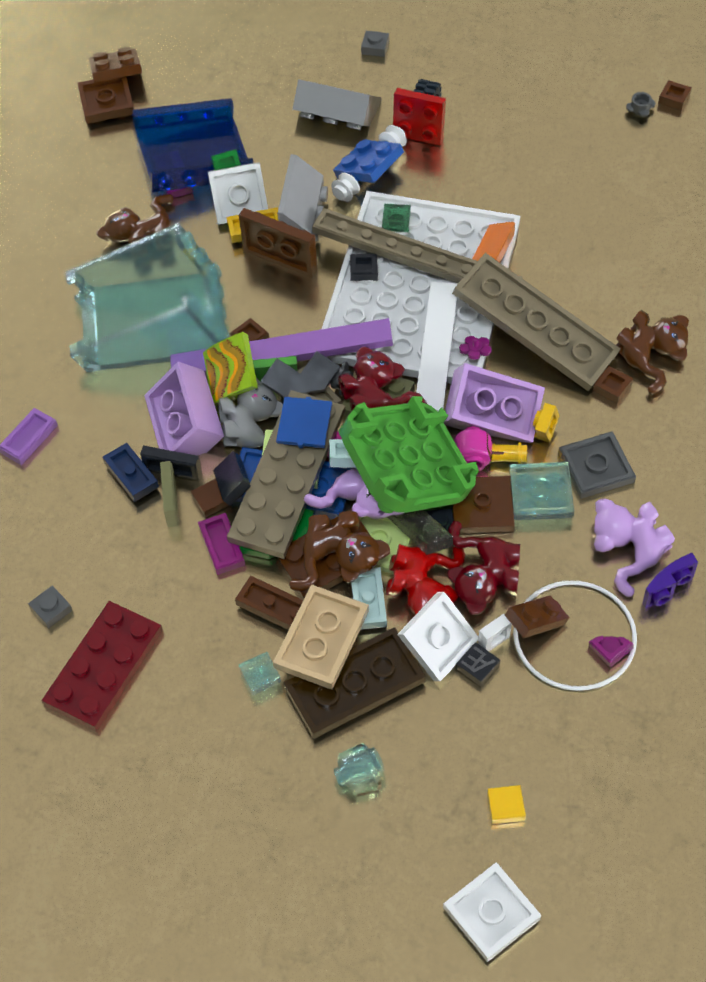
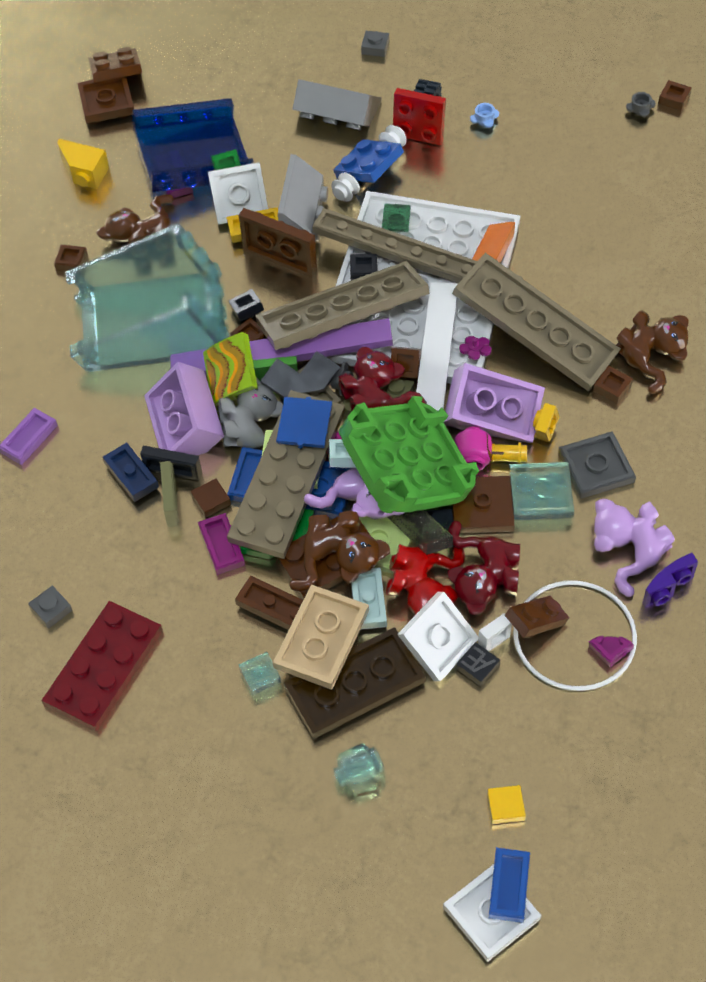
(70, 257): none -> reddish brown tile
(84, 163): none -> yellow slope
(231, 478): black tile -> none
(246, 305): none -> black plate
(342, 305): none -> dark tan plate
(409, 359): none -> reddish brown tile
(484, 115): none -> light blue plate
(509, 885): none -> blue tile

